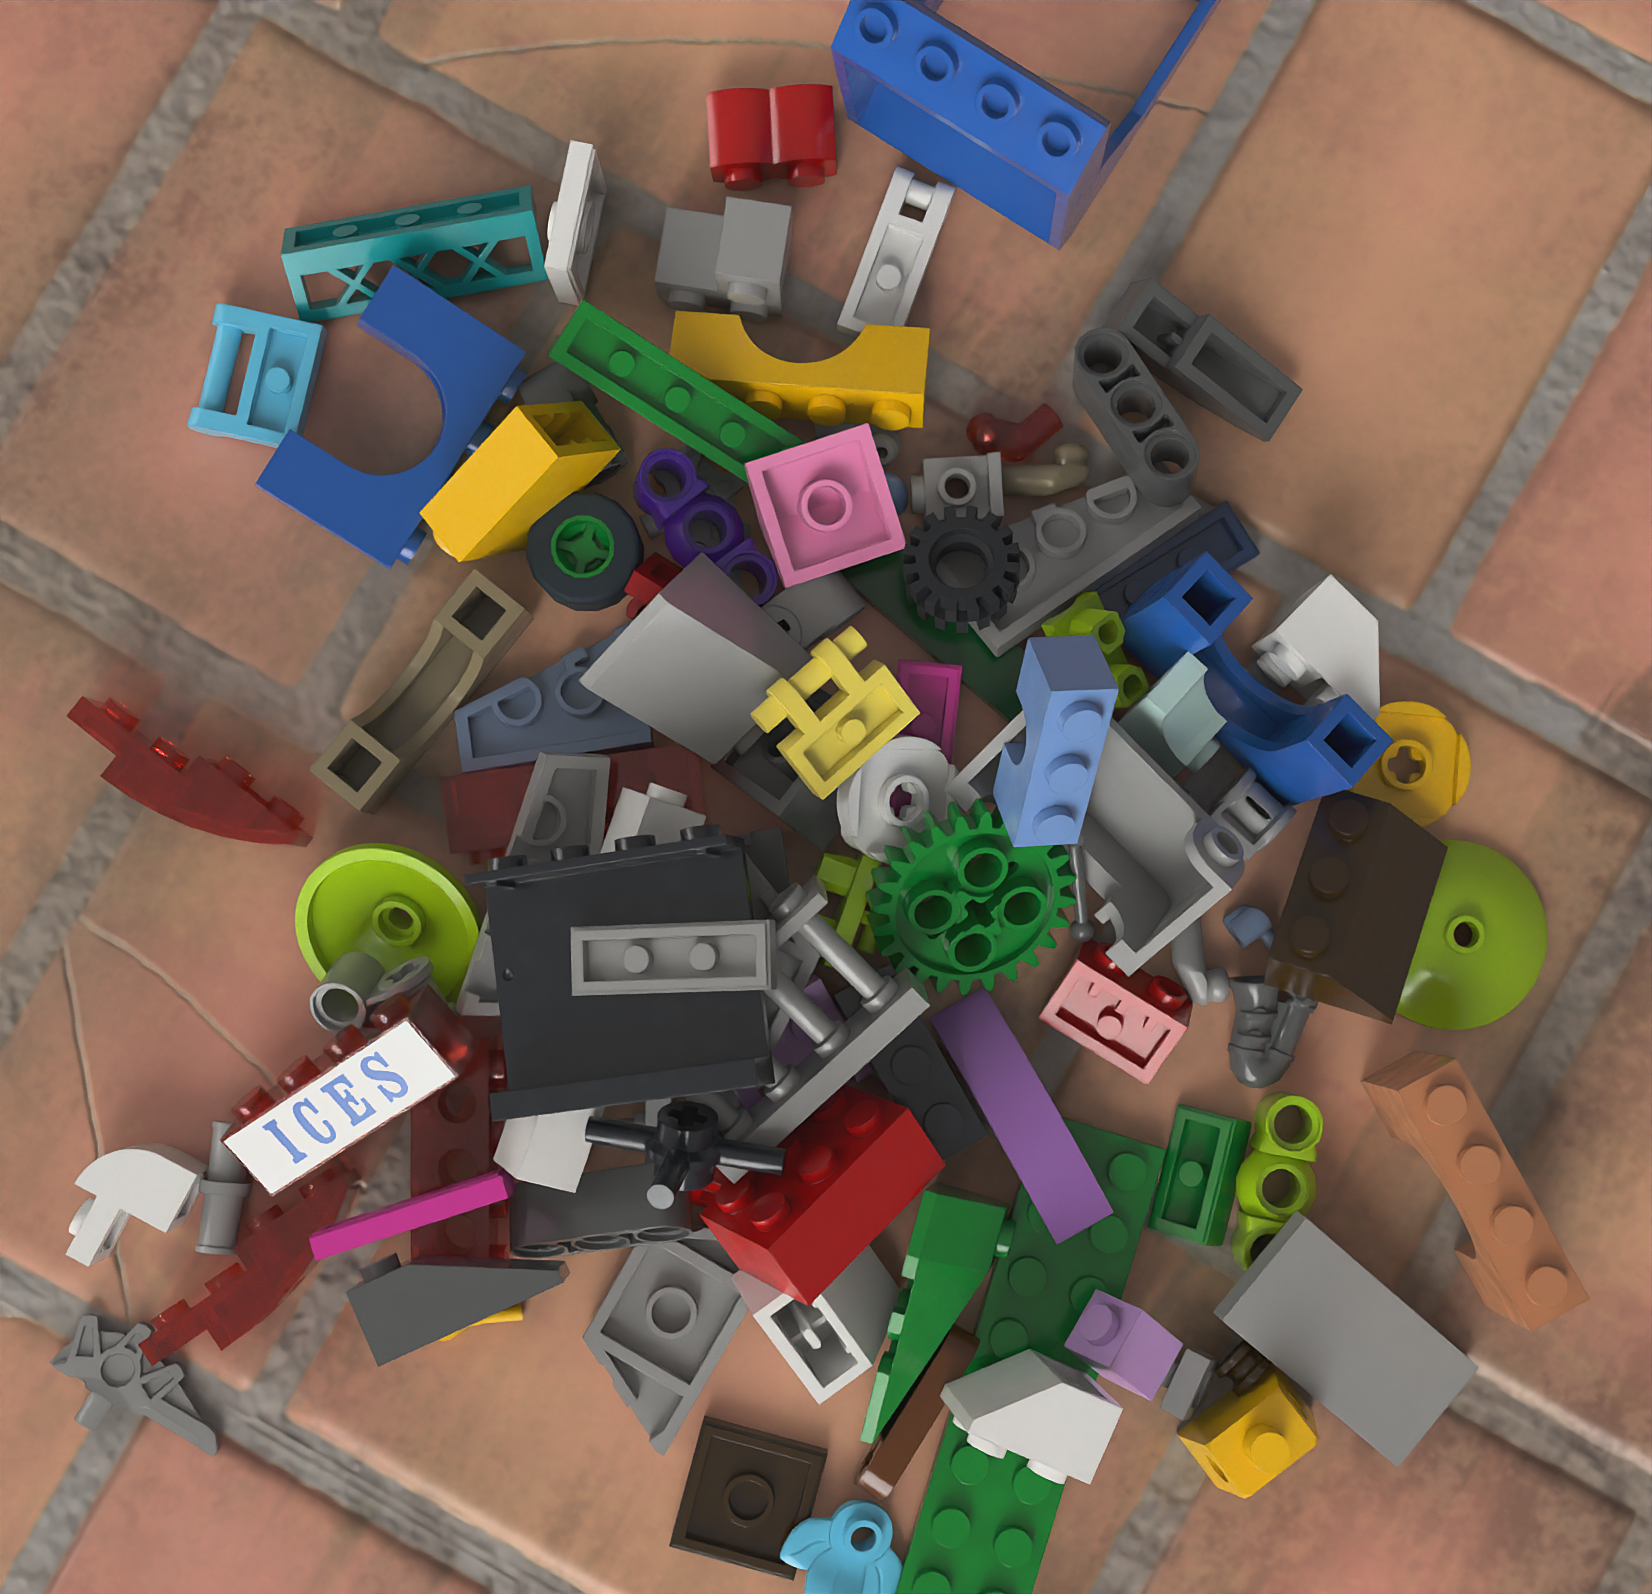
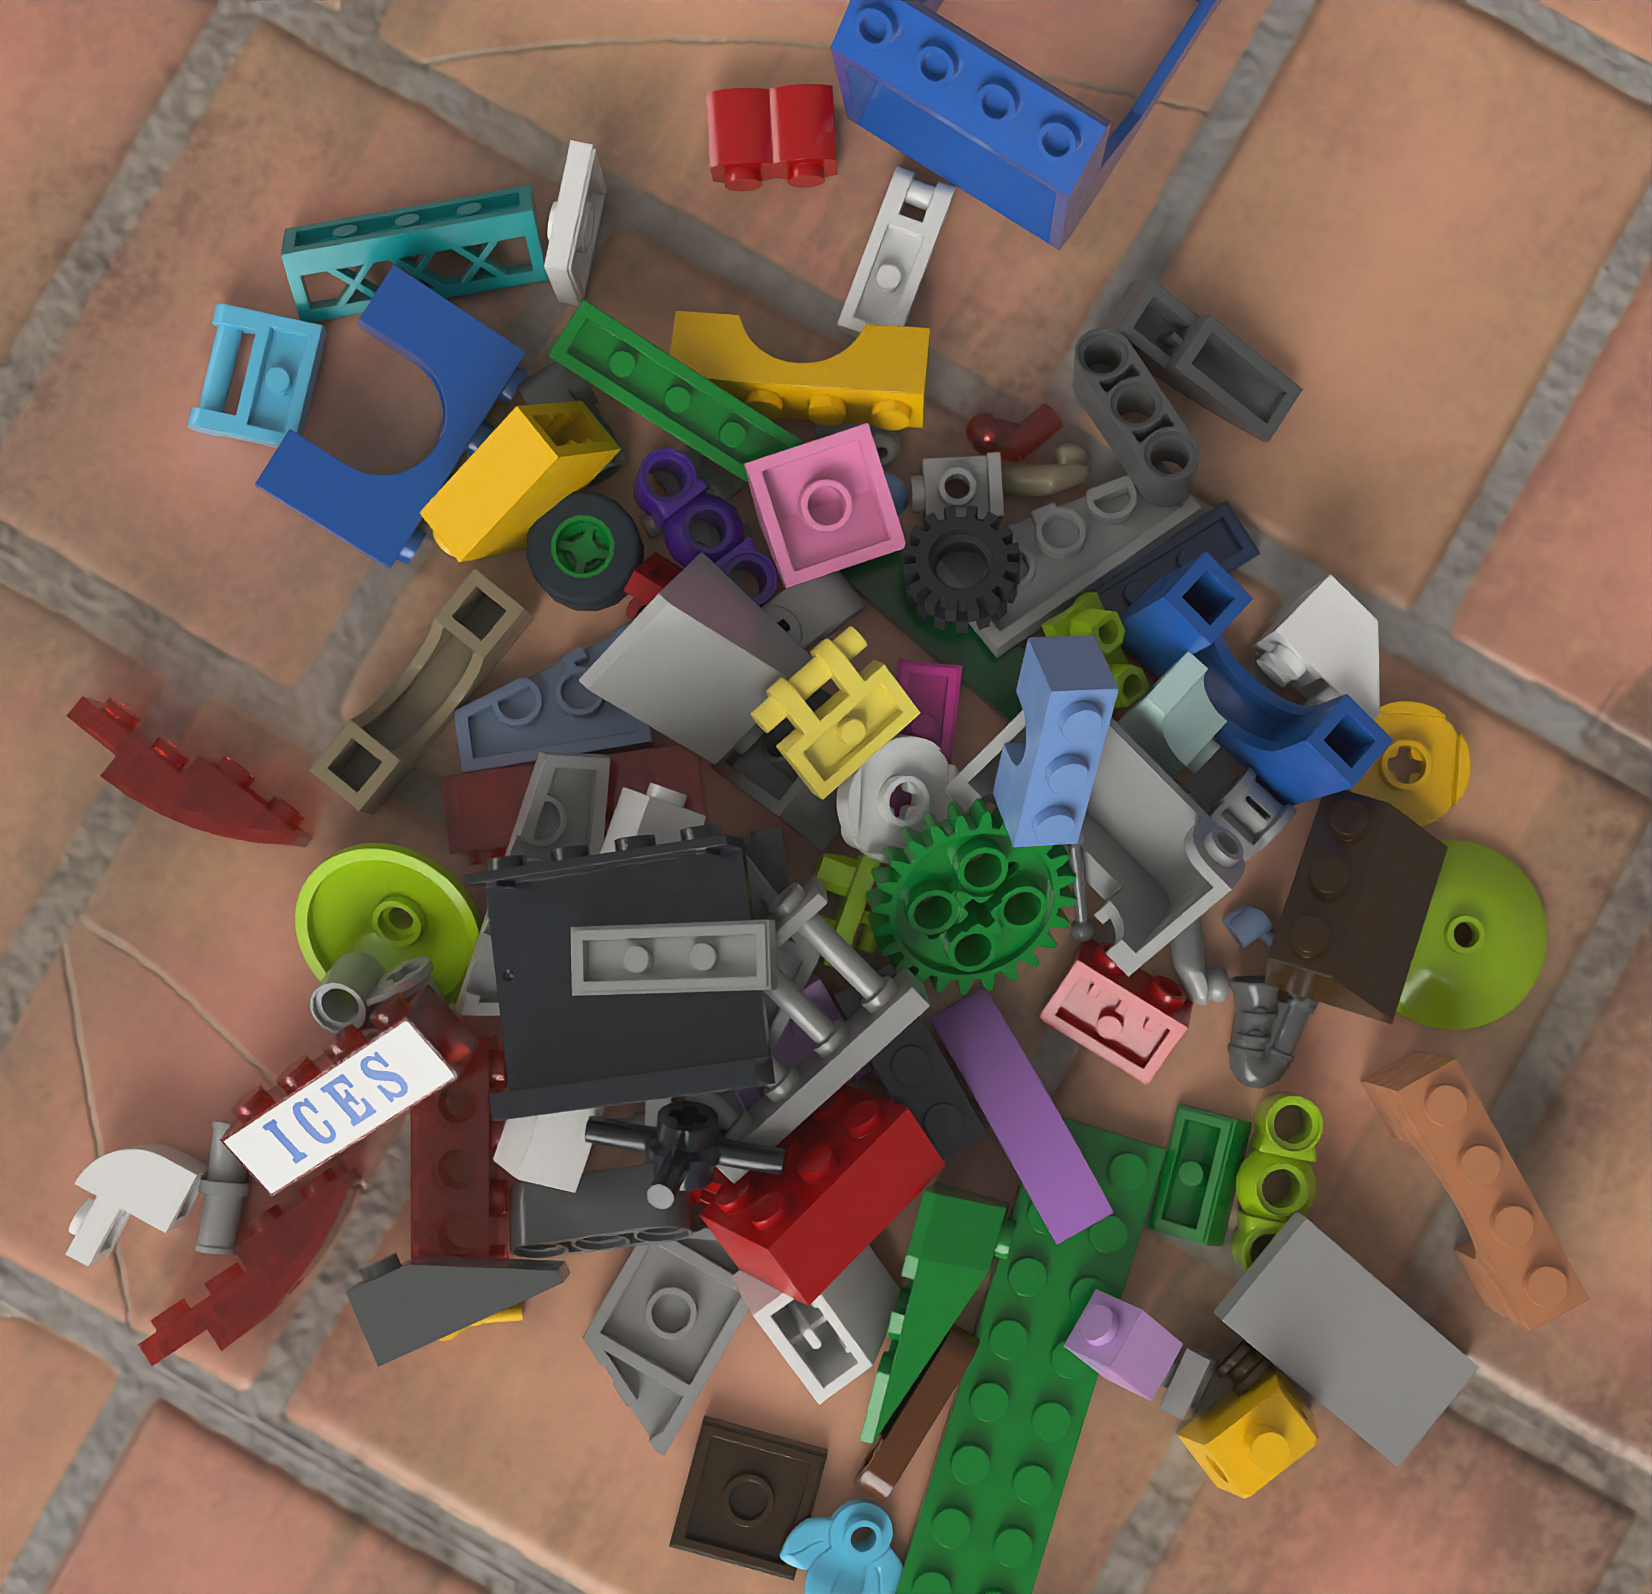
(122, 1375): light grey piece -> none
(412, 1213): dark pink tile -> none
(727, 259): light grey brick -> none
(1036, 1411): white slope -> none

